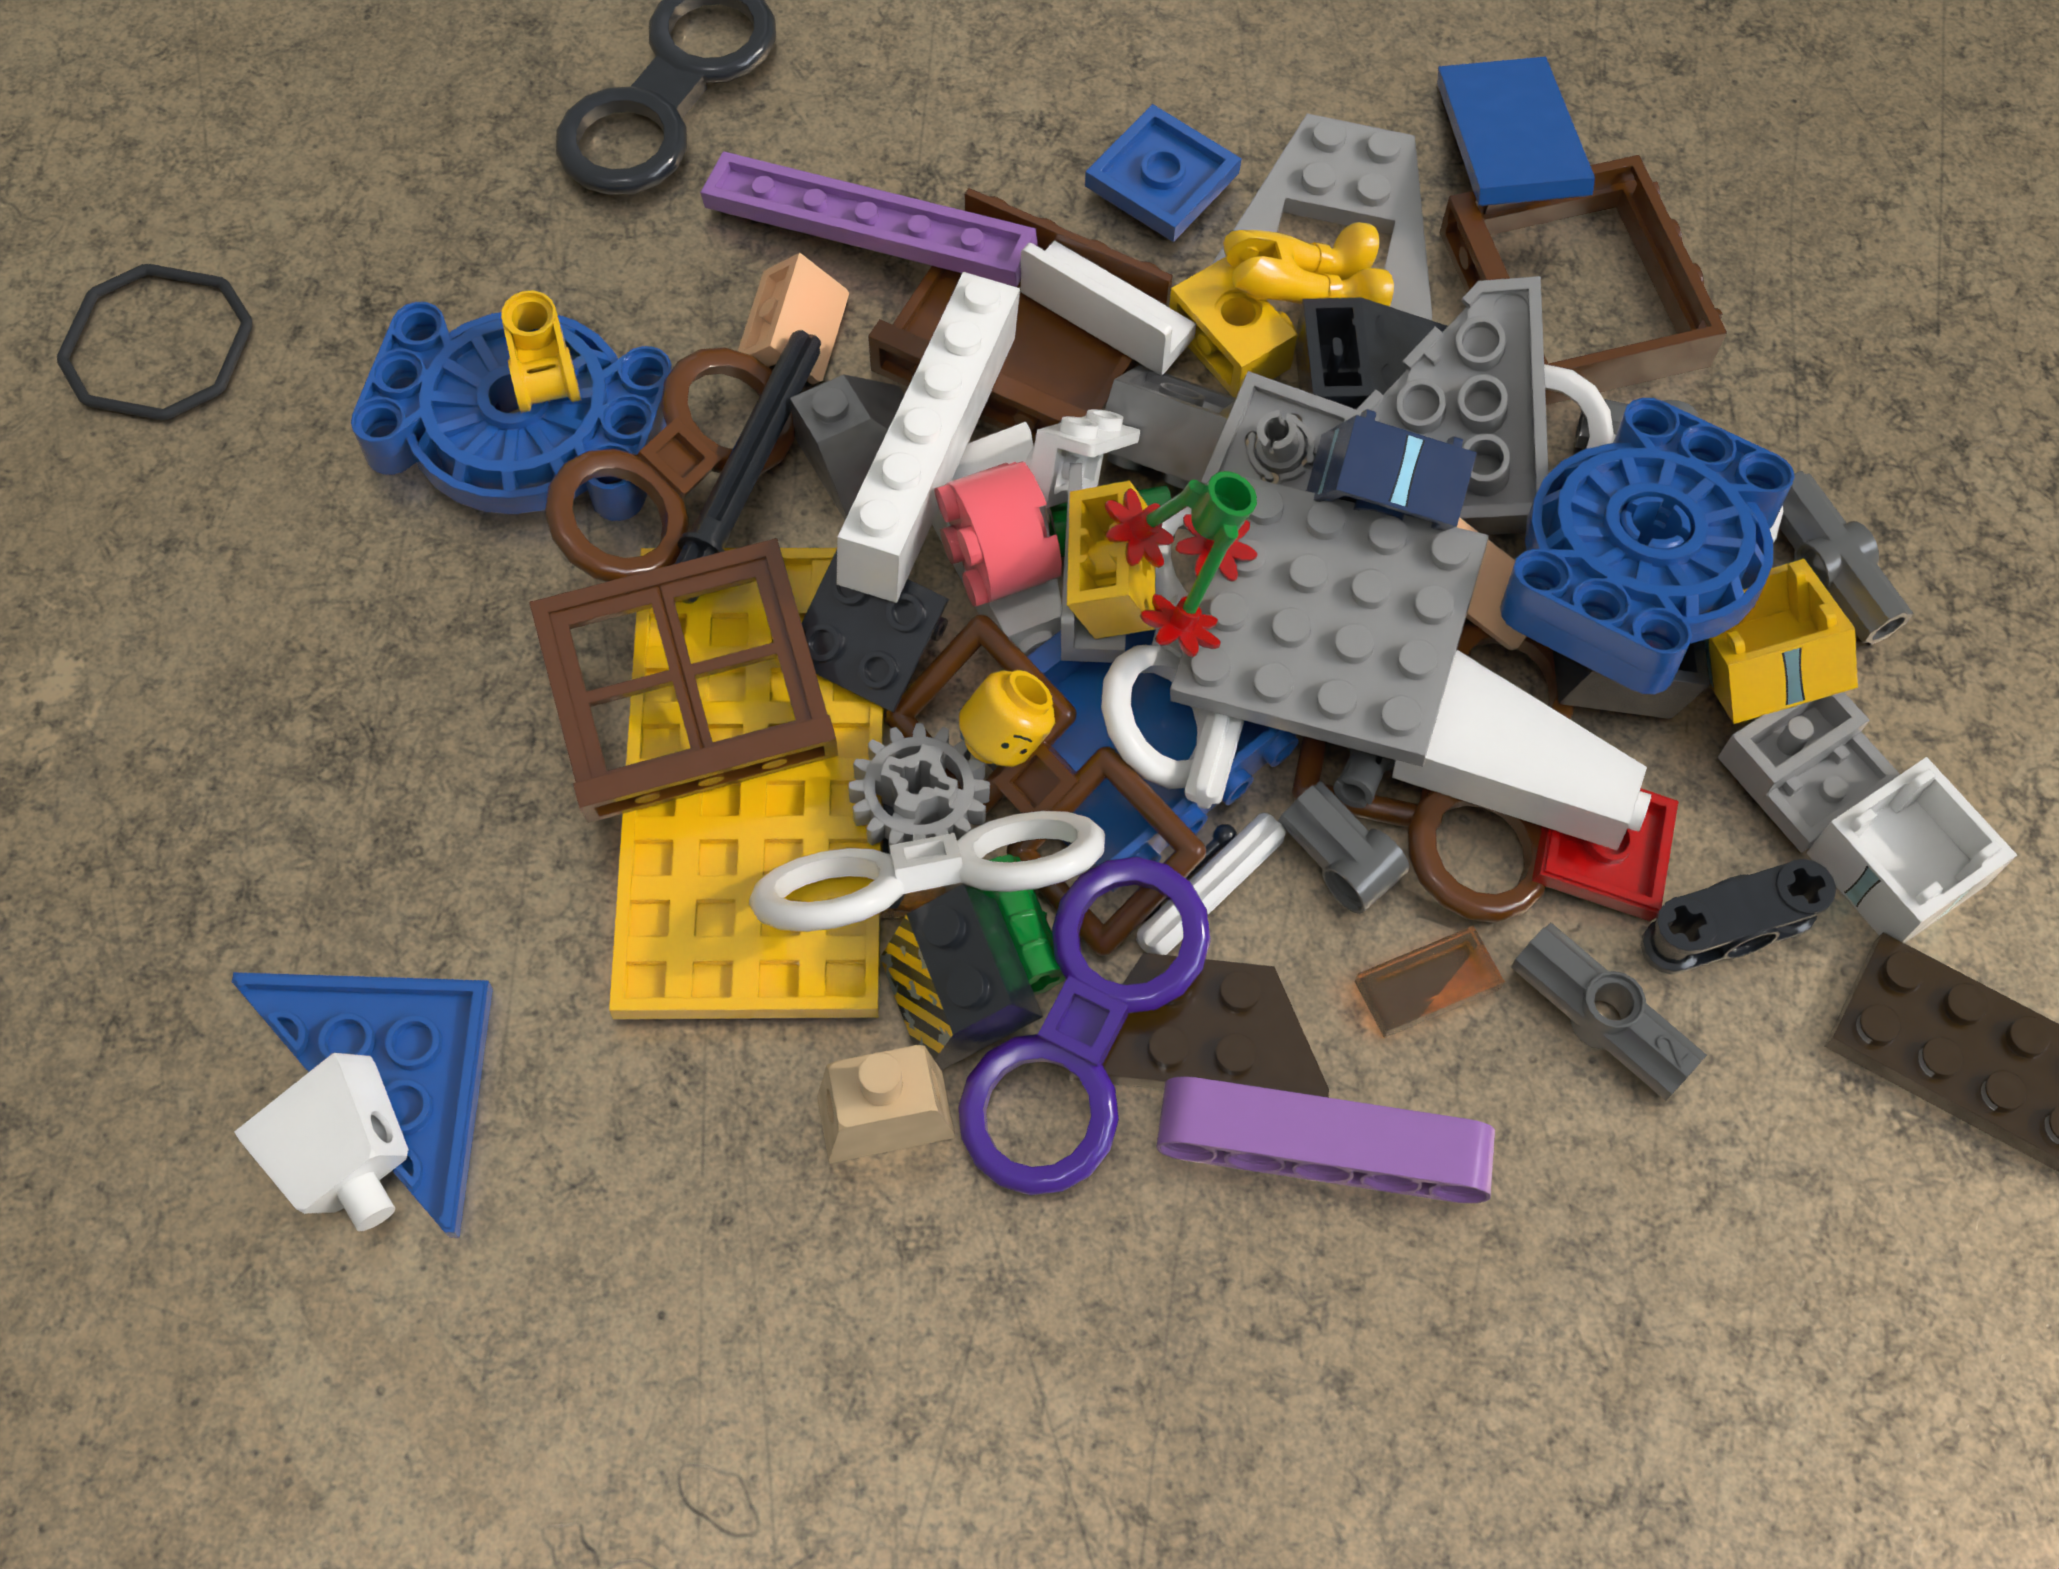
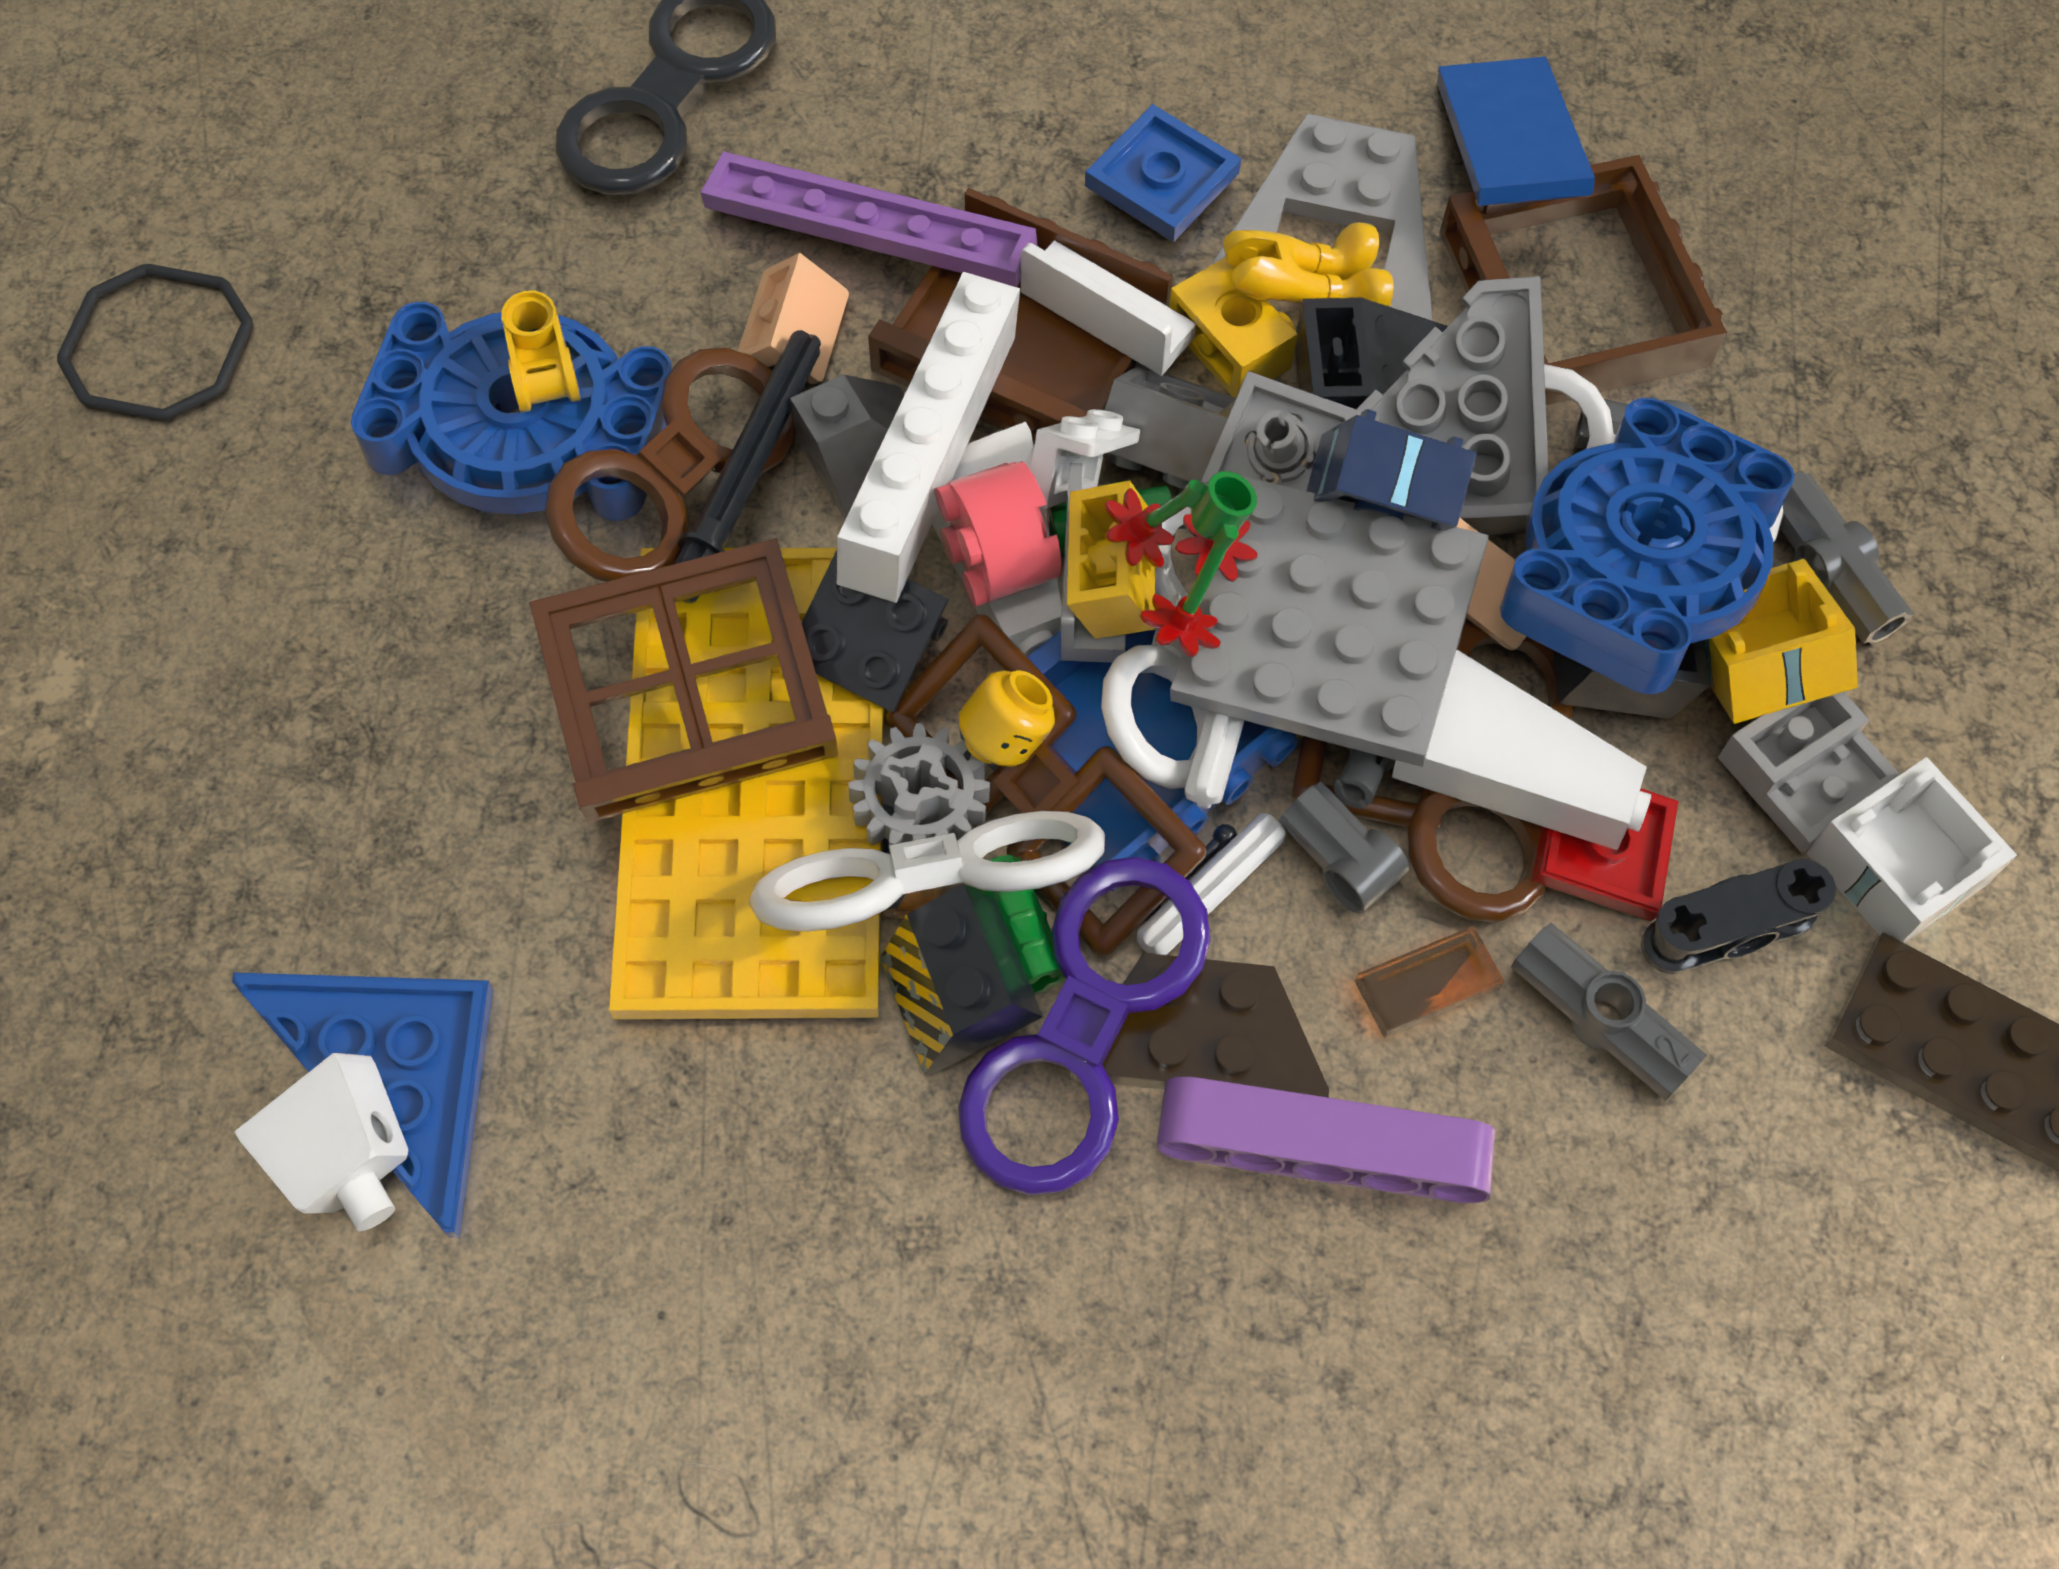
(883, 1103): tan torso -> none

